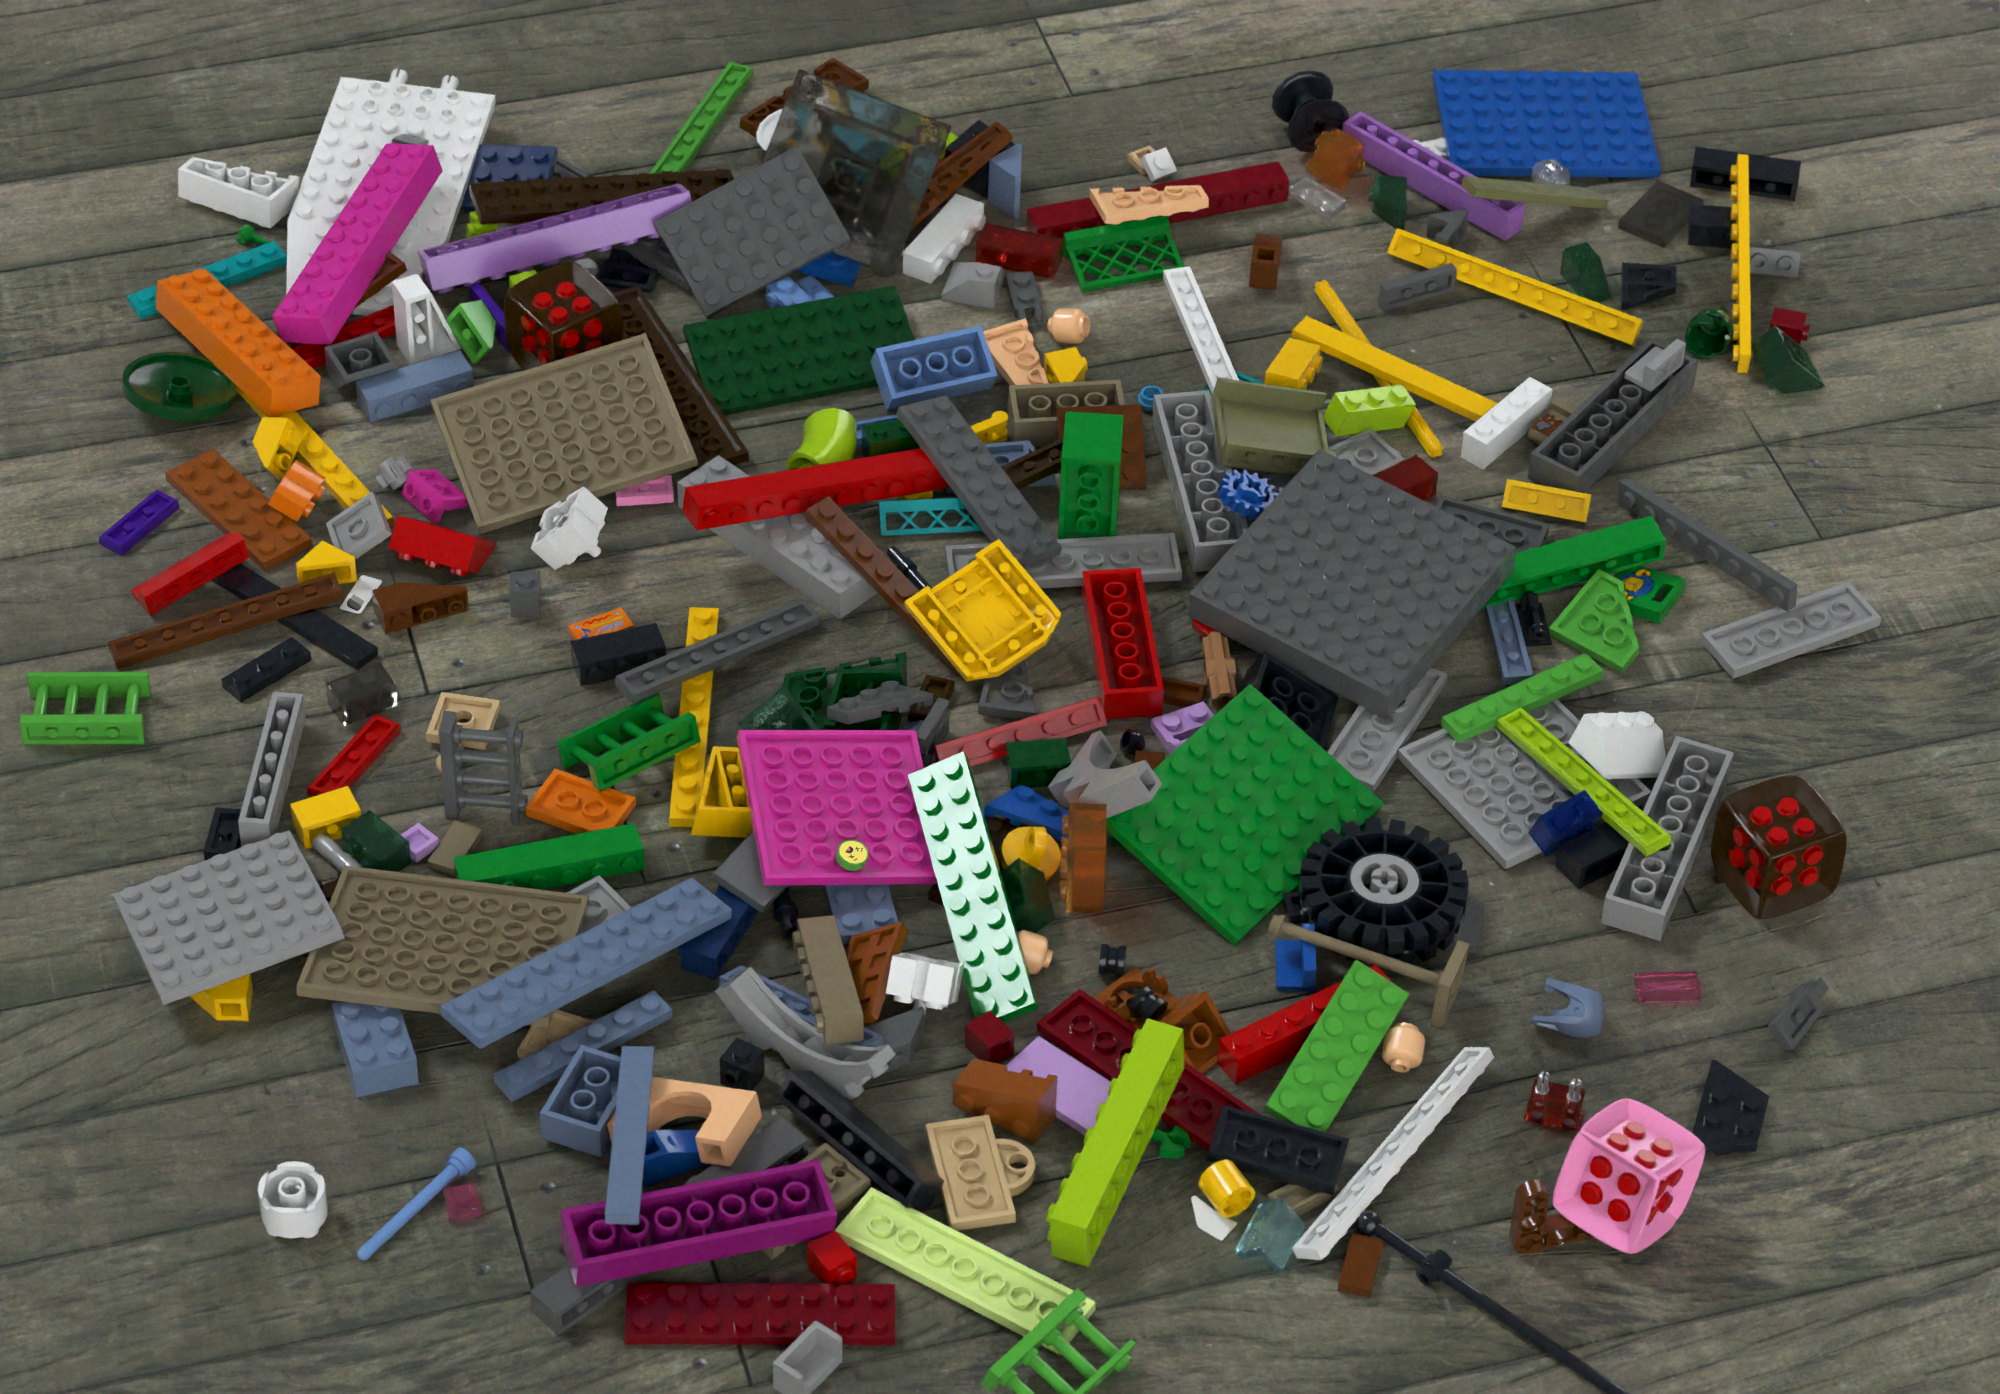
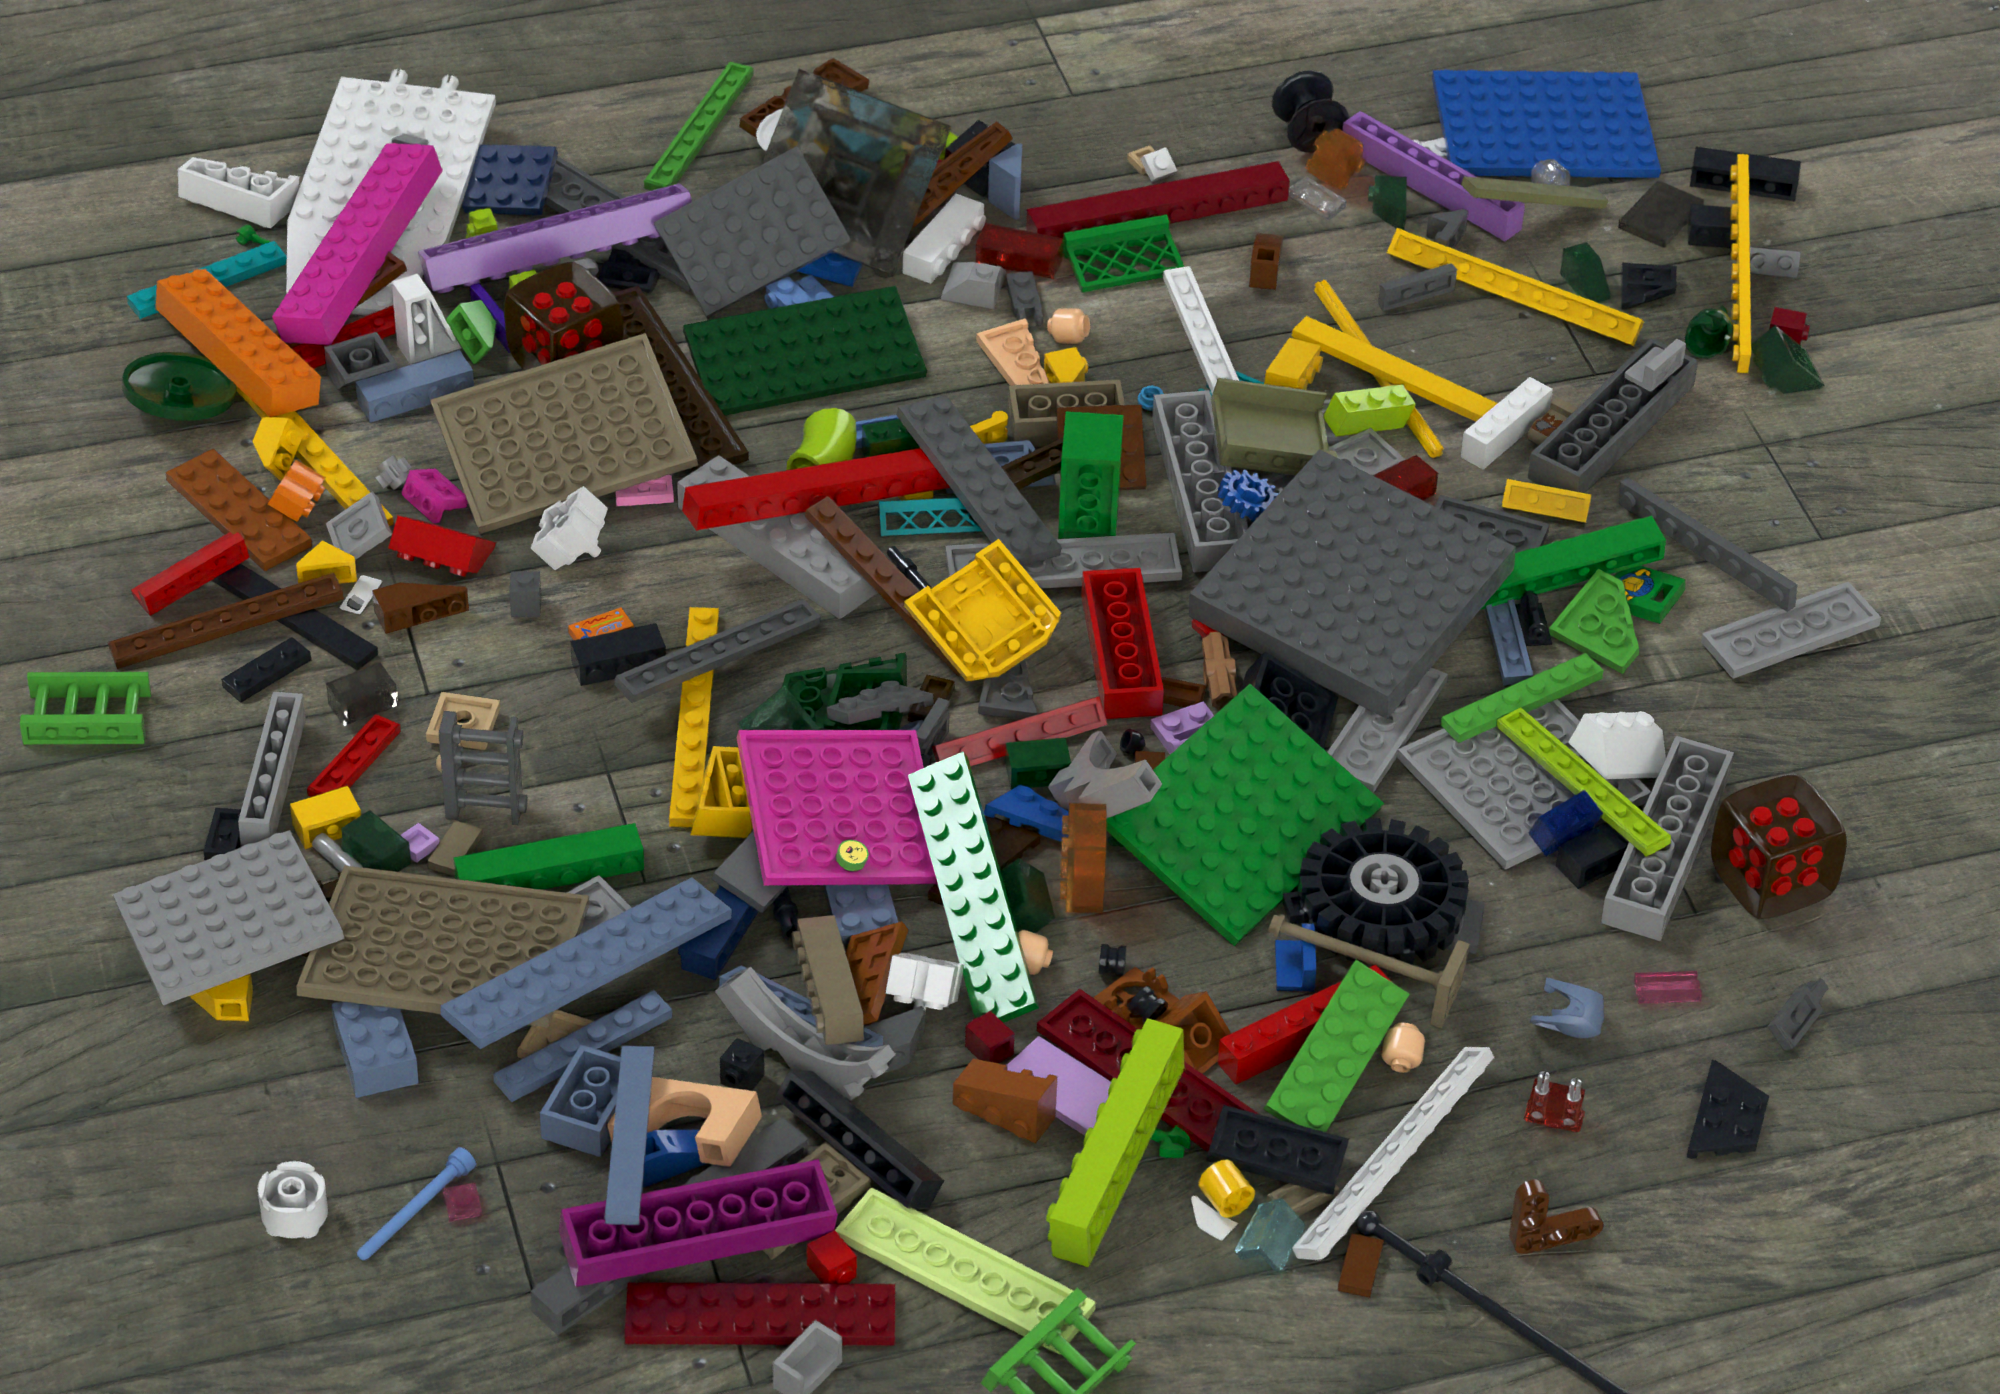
(139, 522): dark purple tile -> none
(543, 198): dark brown plate -> none
(577, 806): orange plate -> none
(635, 755): green fence -> none
(934, 367): medium blue brick -> none
(978, 1171): tan plate -> none
(1032, 846): yellow tile -> none
(1147, 203): light nougat wing -> none
(1628, 1175): bright pink piece -> none

